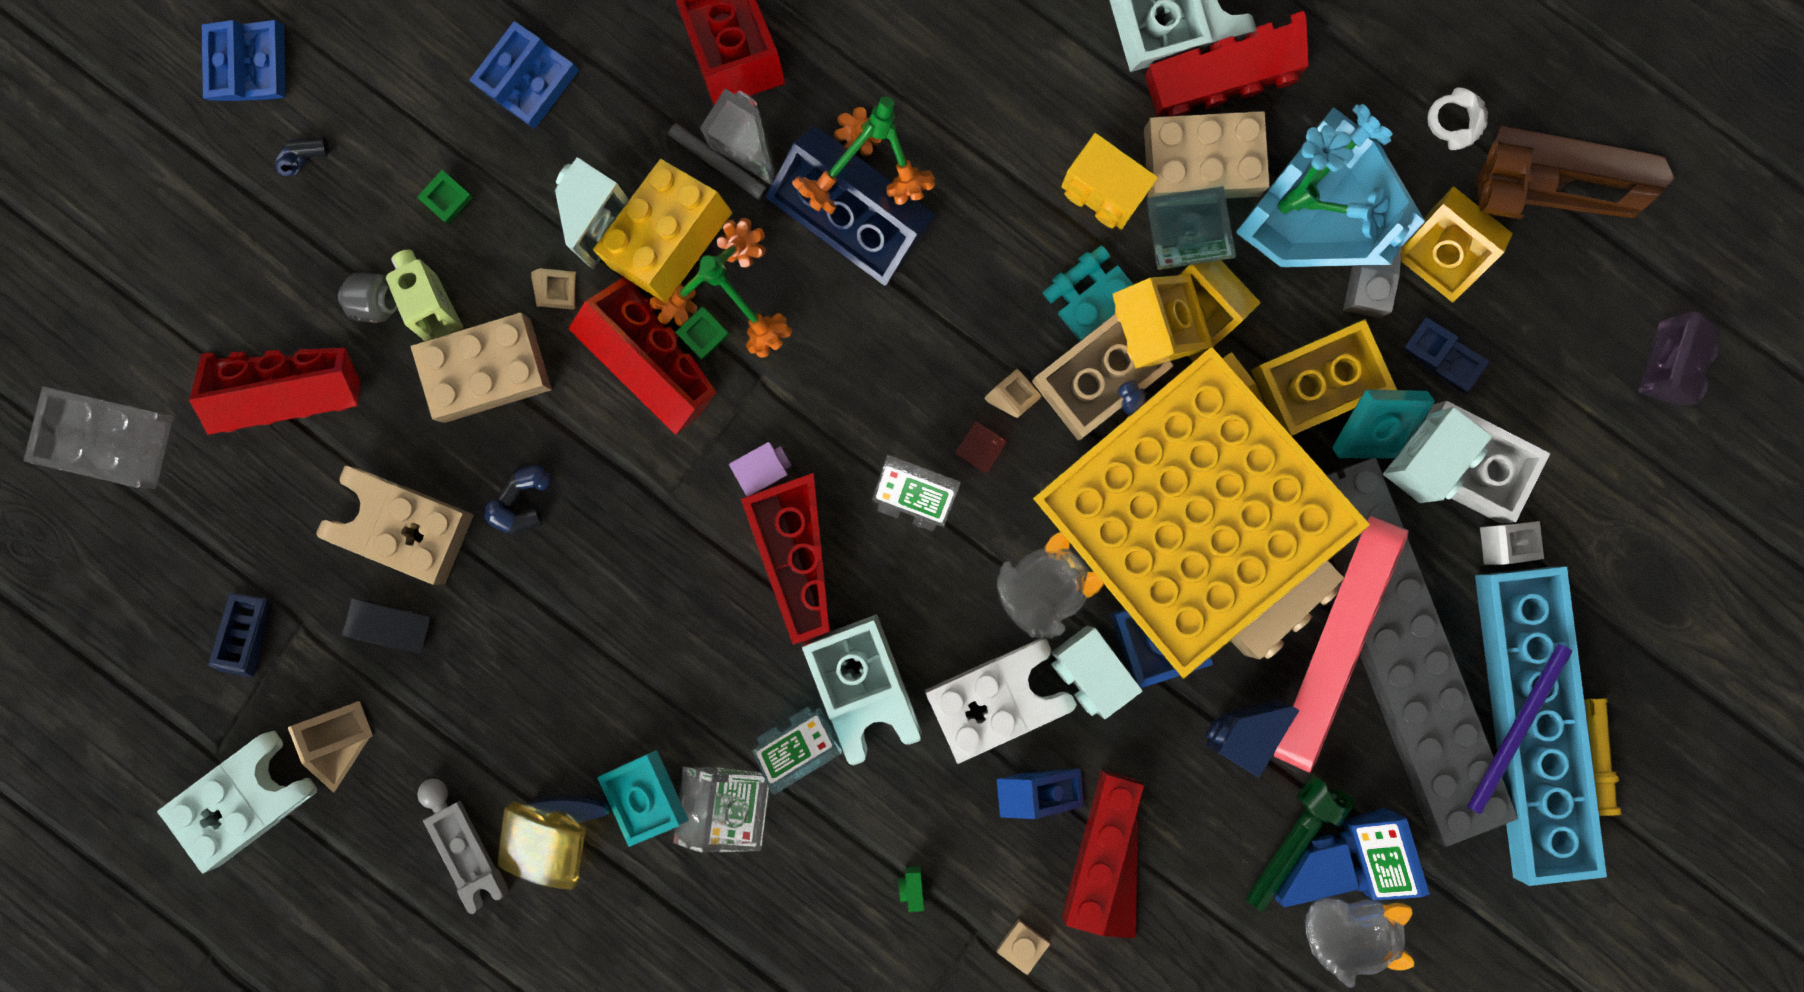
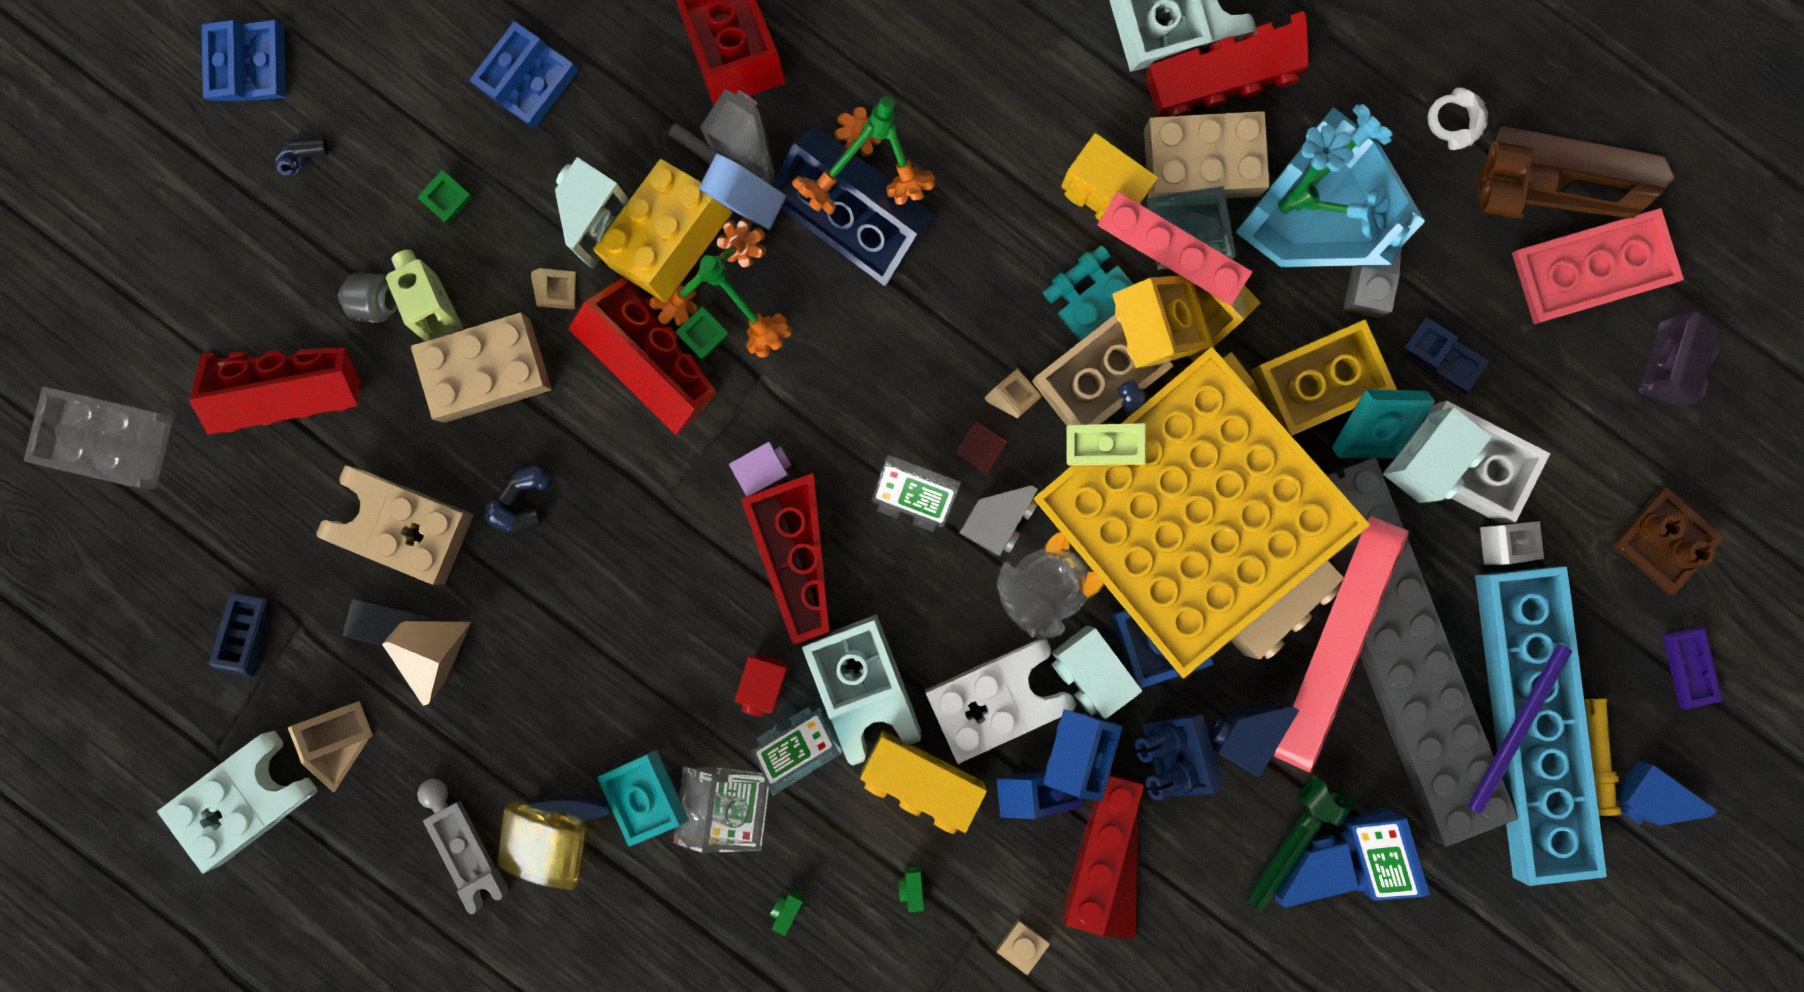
(426, 653): none -> tan slope
(742, 191): none -> light blue beam
(761, 684): none -> red piece
(786, 910): none -> green plate
(922, 783): none -> yellow brick
(996, 518): none -> light grey slope
(1082, 755): none -> blue slope
(1107, 444): none -> yellowish green plate
(1174, 248): none -> coral plate
(1180, 756): none -> dark blue plate
(1358, 937): clear hair -> none
(1454, 245): yellow slope -> none
(1597, 266): none -> coral plate
(1657, 798): none -> blue slope
(1668, 541): none -> reddish brown plate
(1692, 667): none -> dark purple plate

